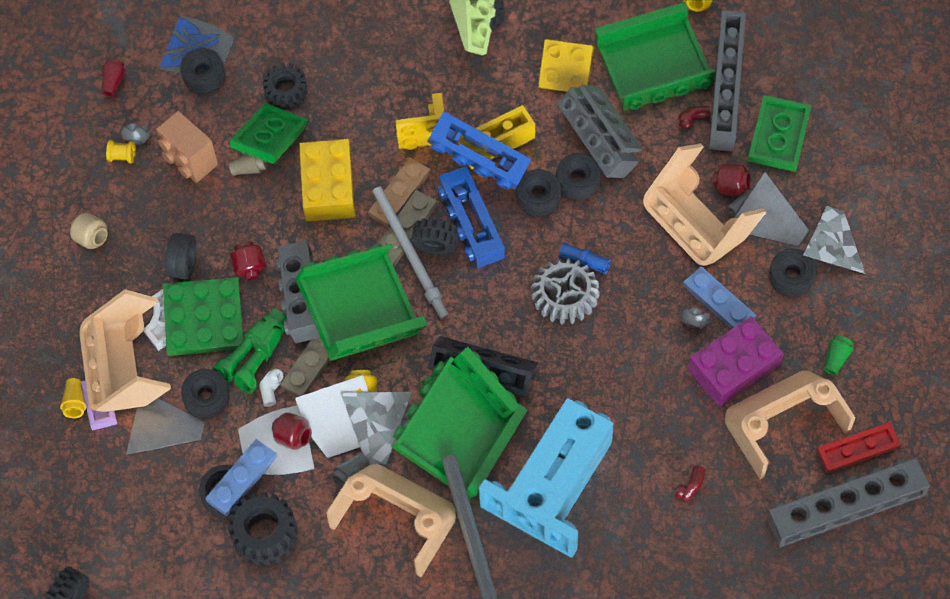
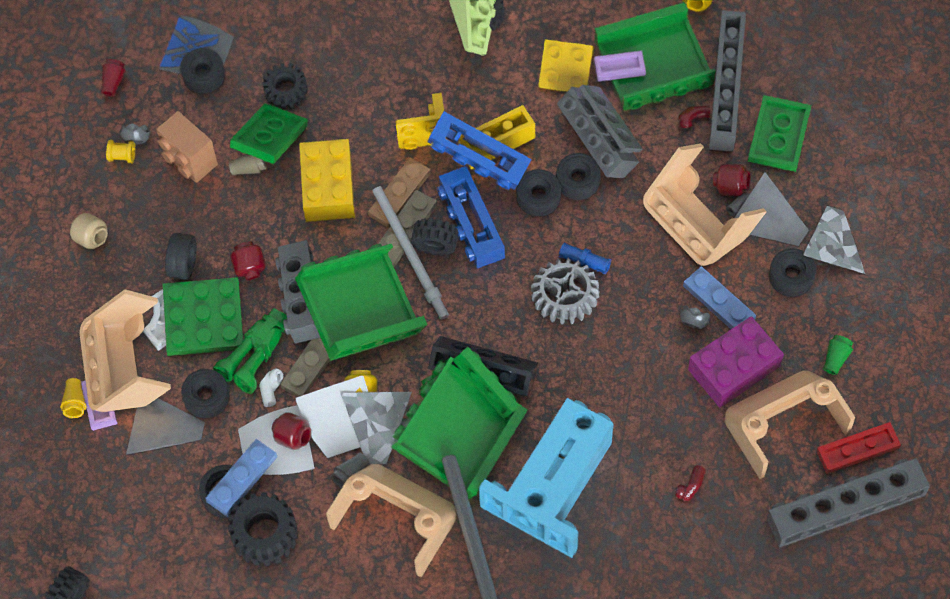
(619, 66): none -> lavender tile

